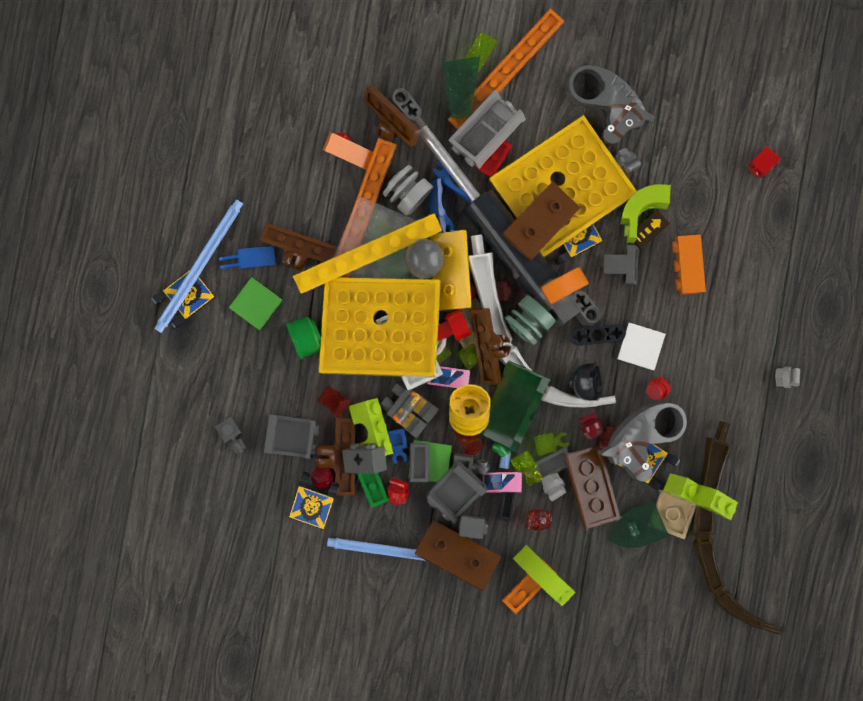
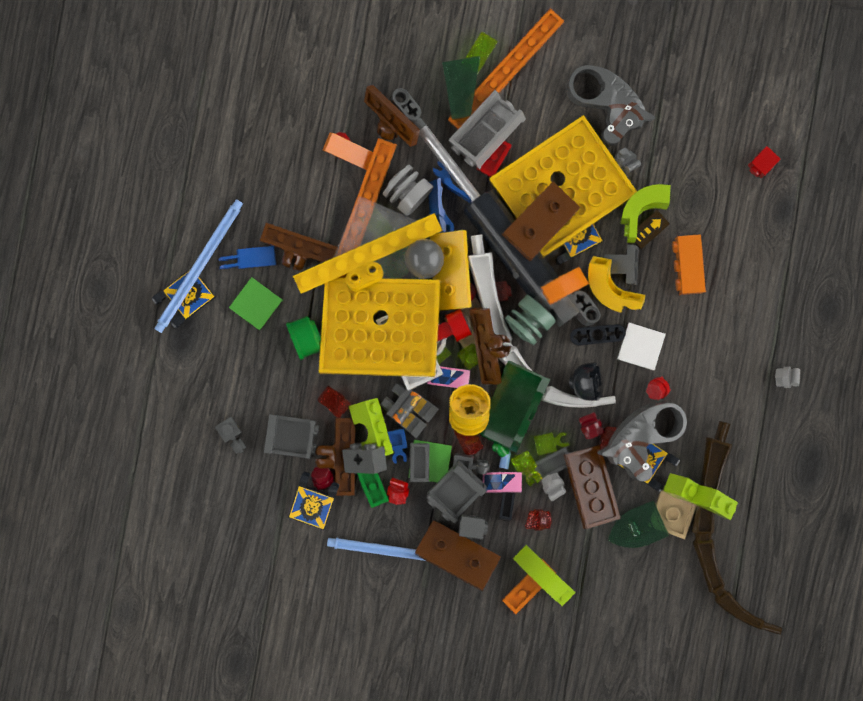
(365, 277): none -> yellow plate
(605, 289): none -> yellow arch

